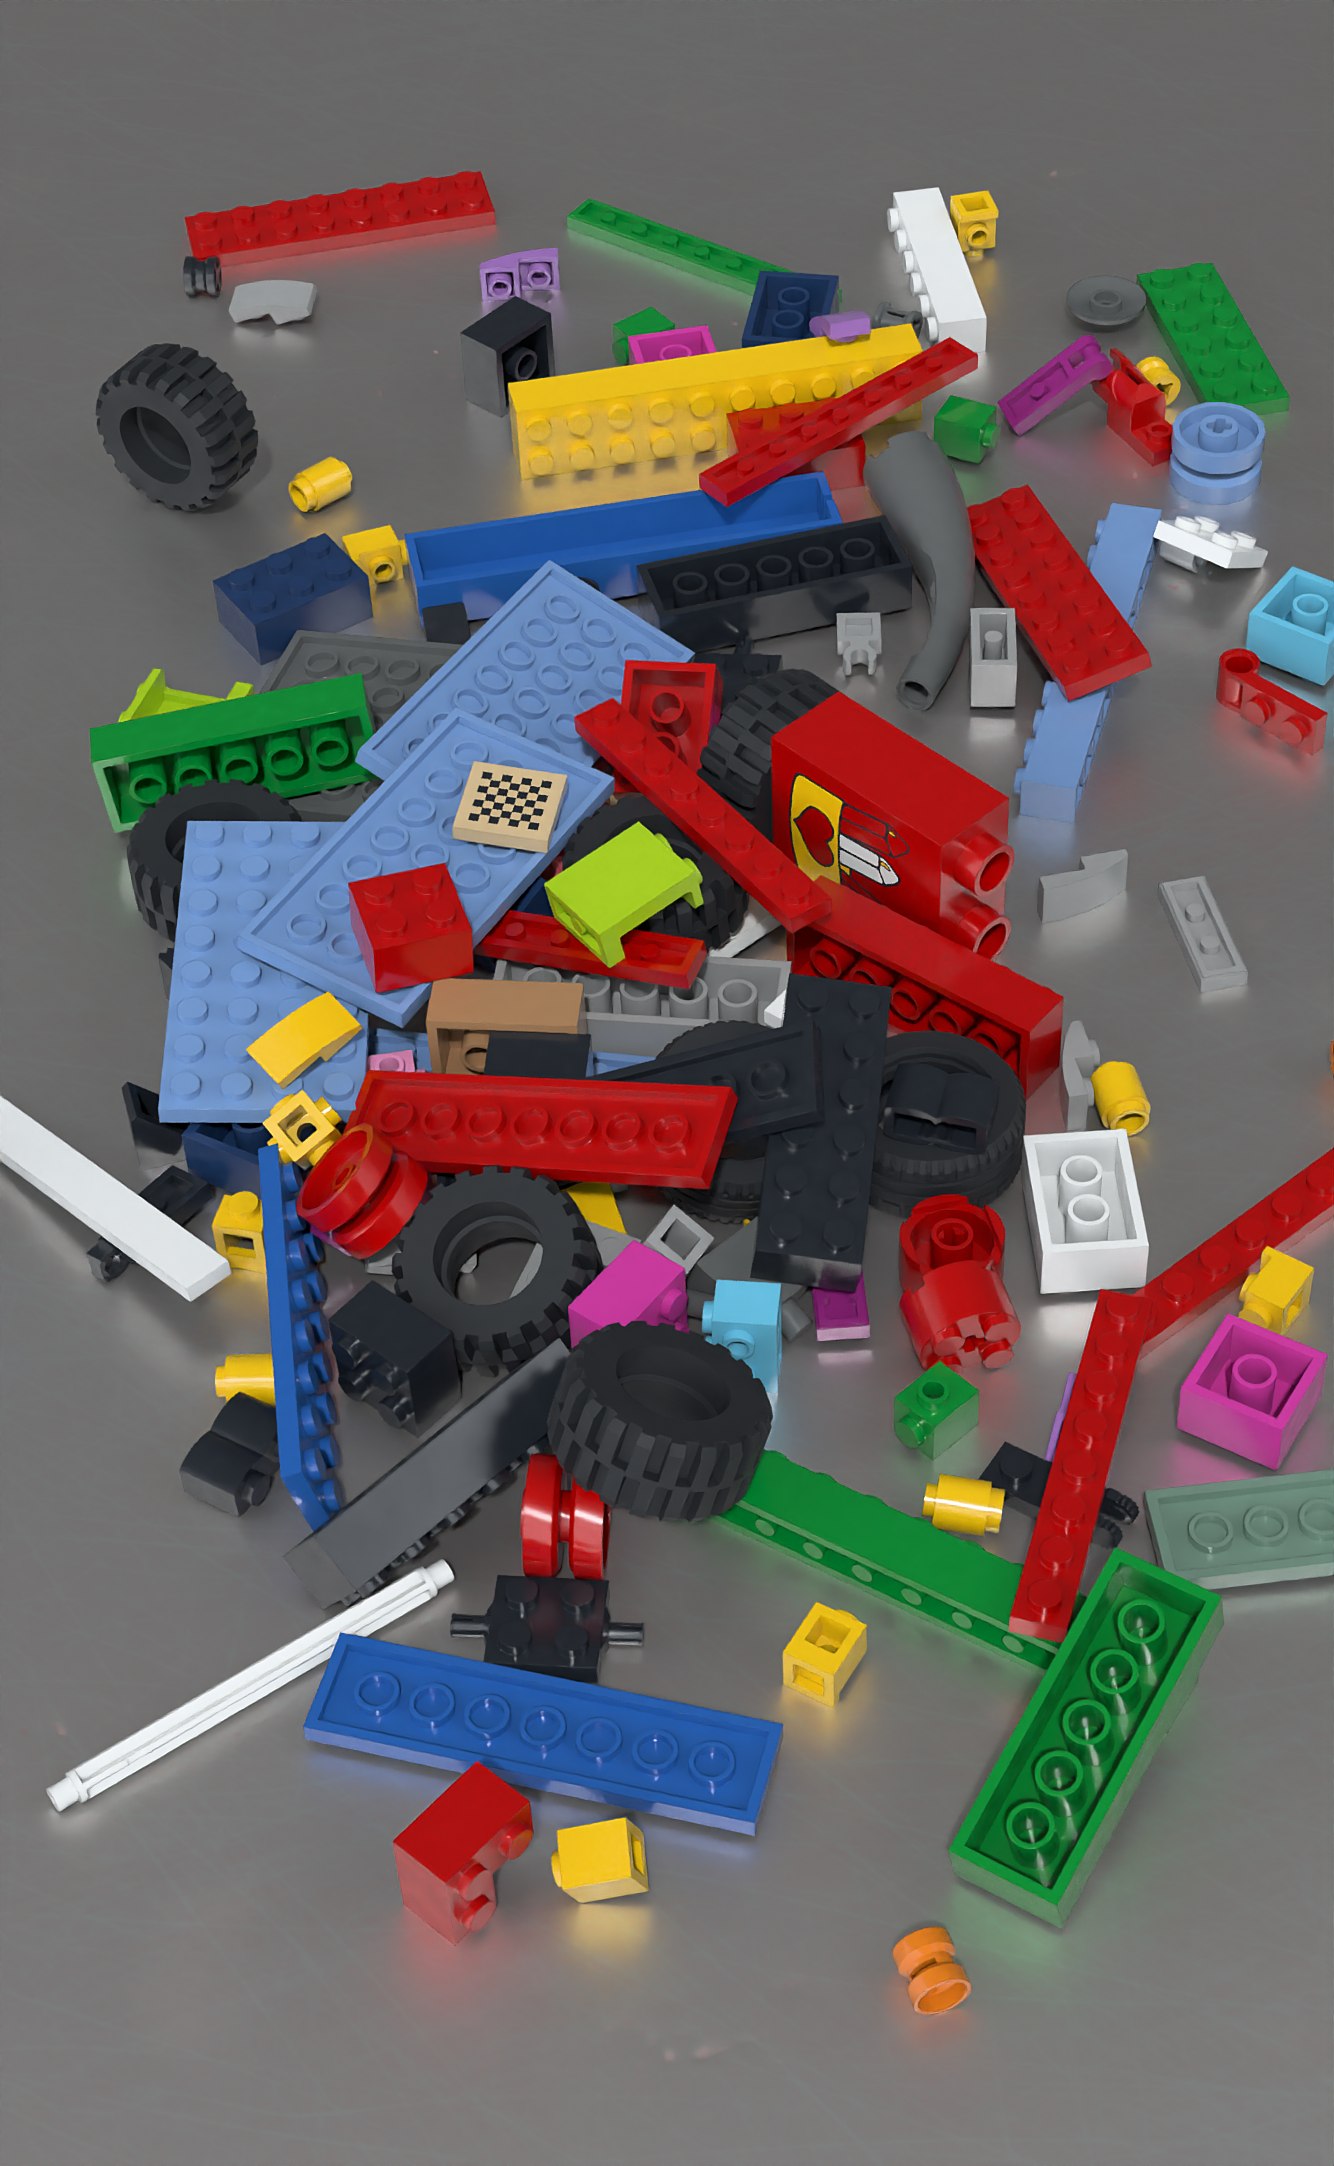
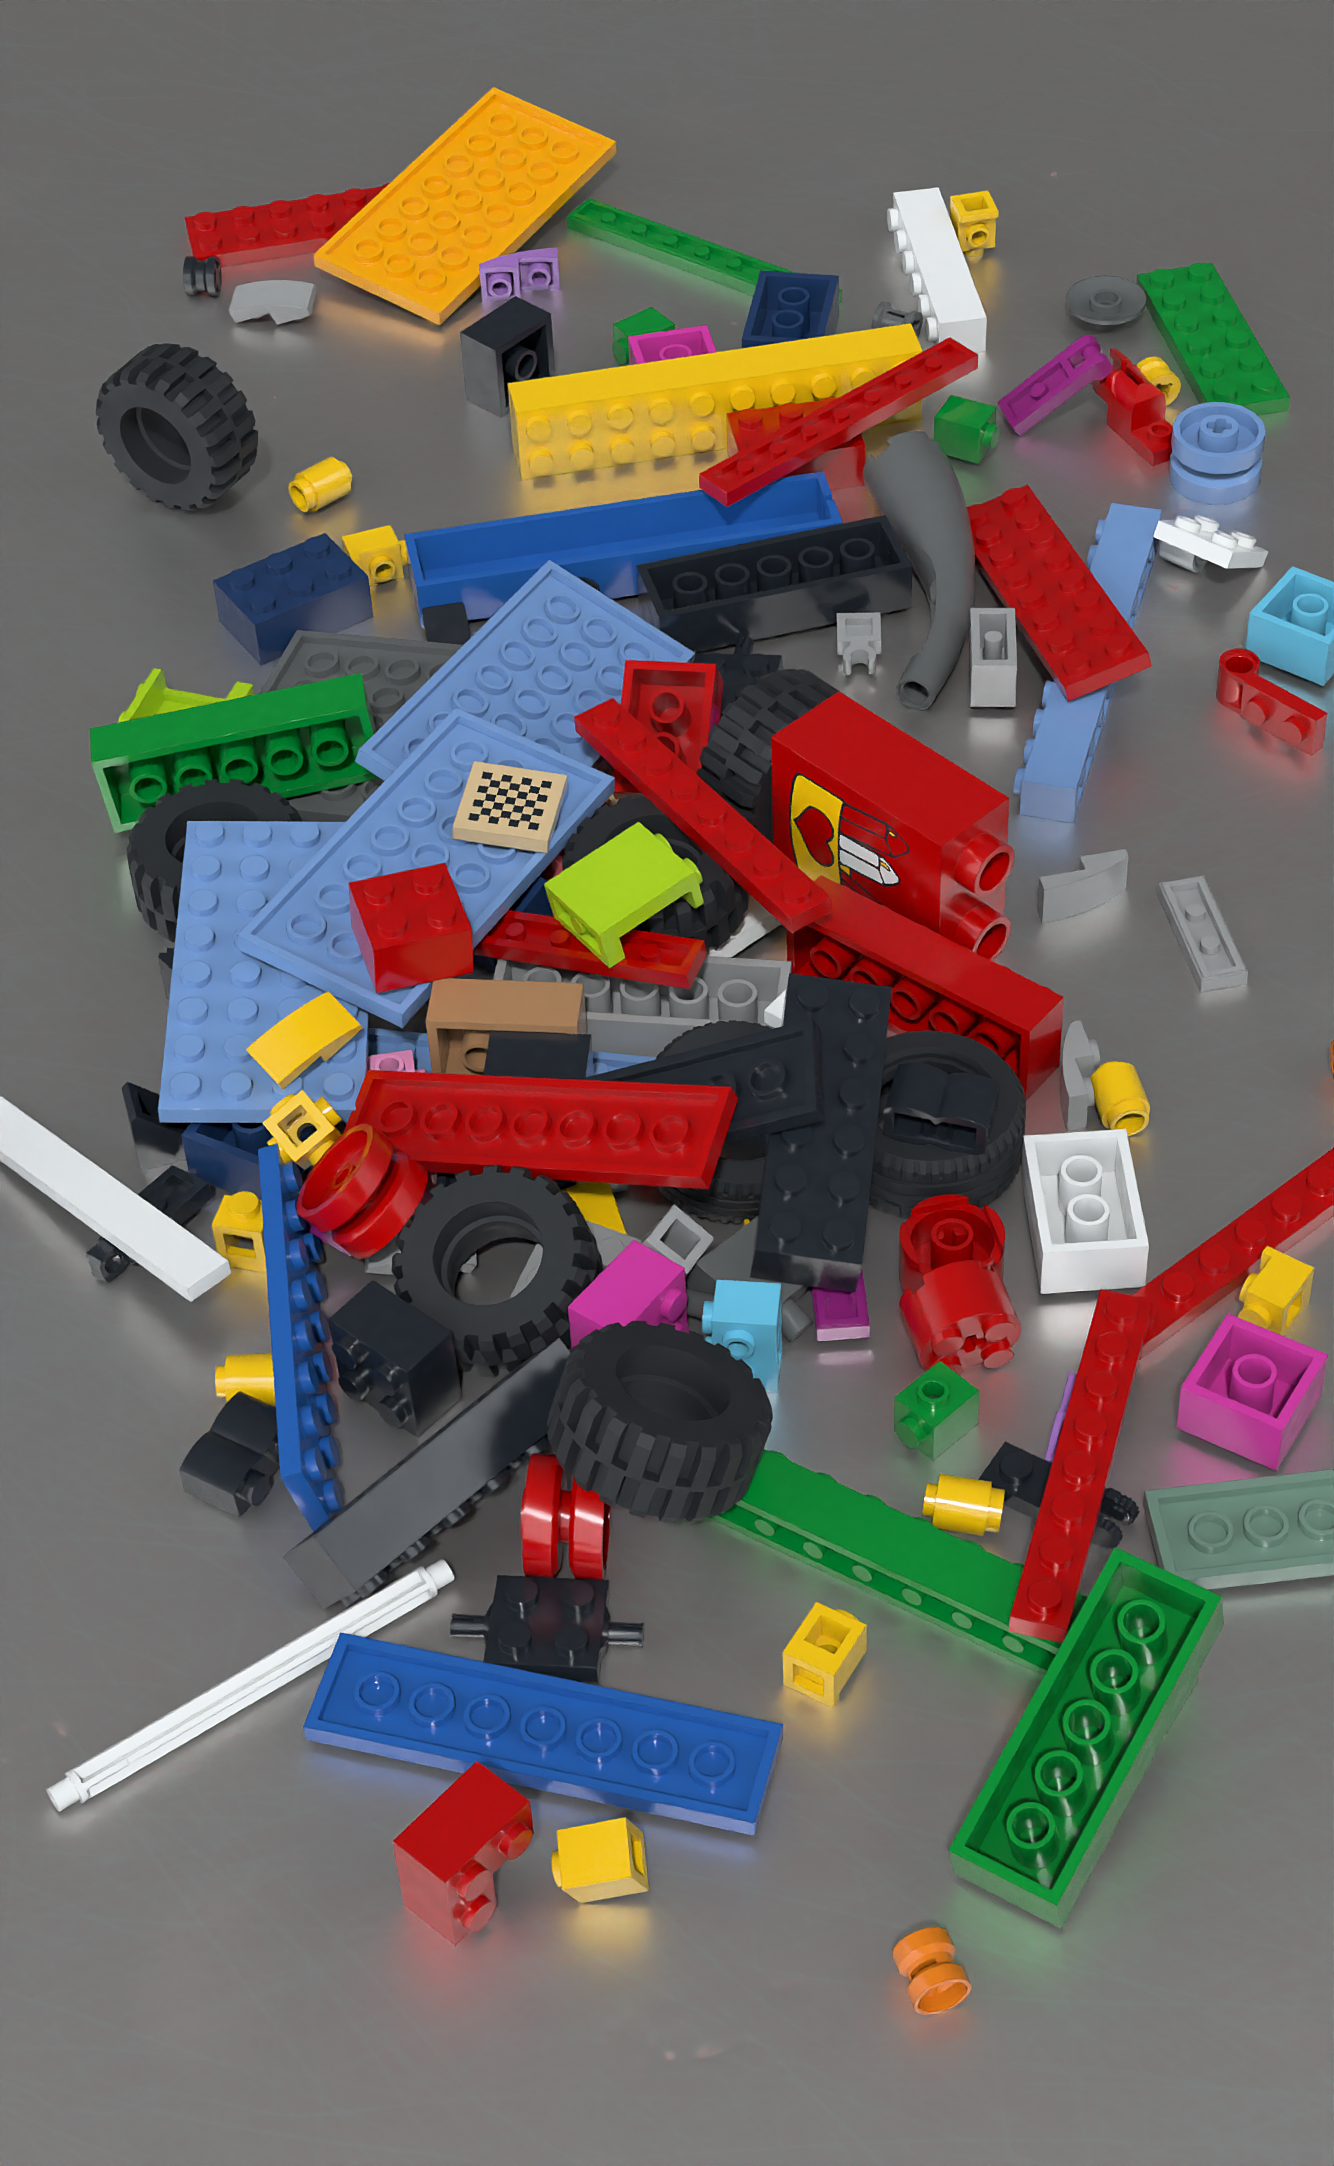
(465, 203): none -> light orange plate
(841, 326): medium lavender slope -> none

